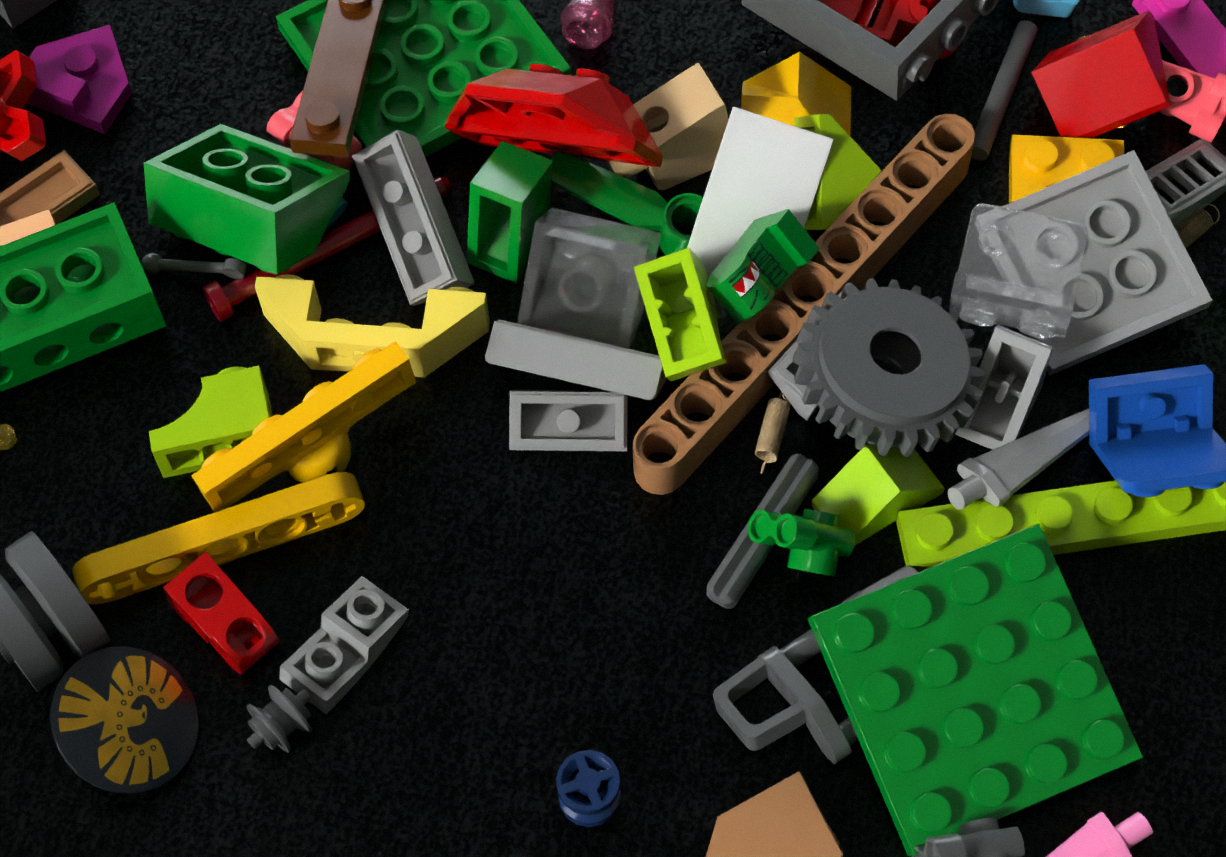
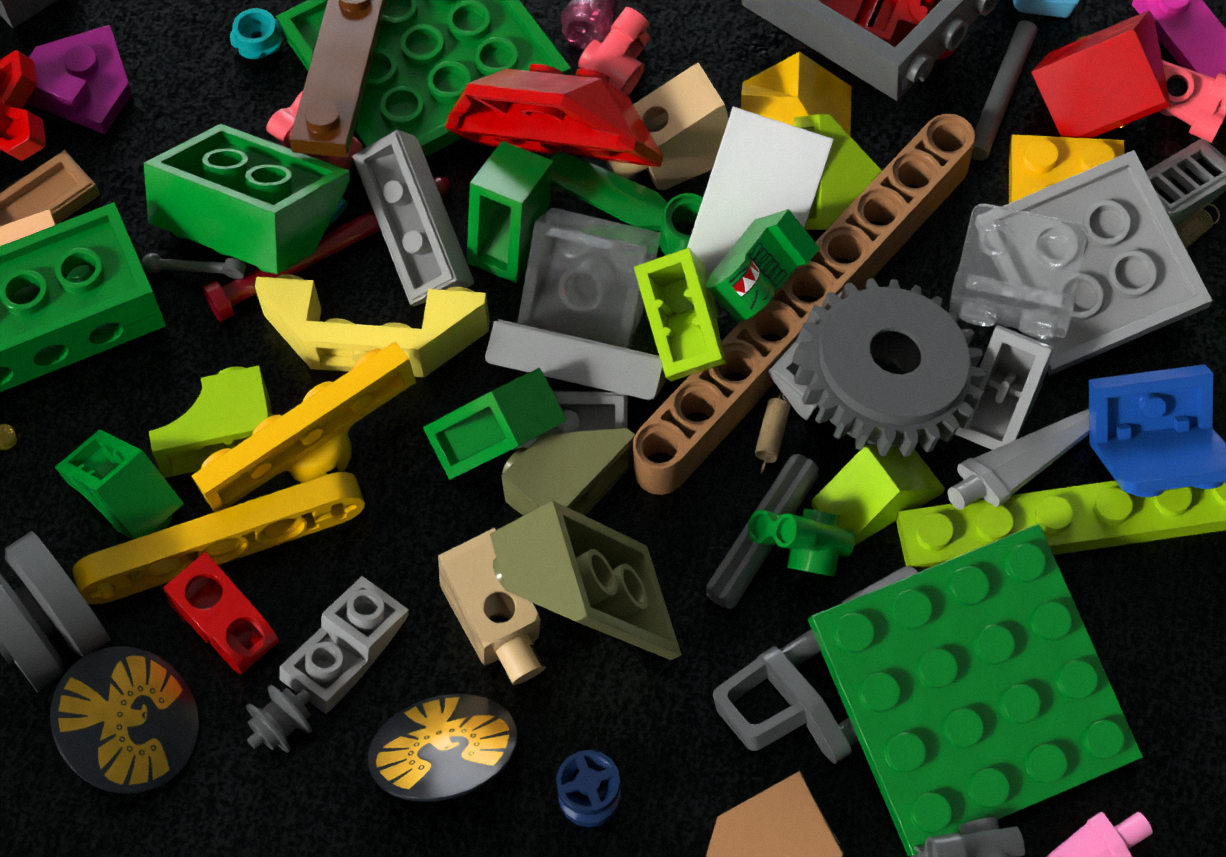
(121, 485): none -> green arch
(253, 24): none -> teal plate
(442, 747): none -> shield
(478, 596): none -> tan torso
(495, 423): none -> green slope
(568, 469): none -> olive slope
(585, 575): none -> olive slope
(619, 51): none -> coral plate

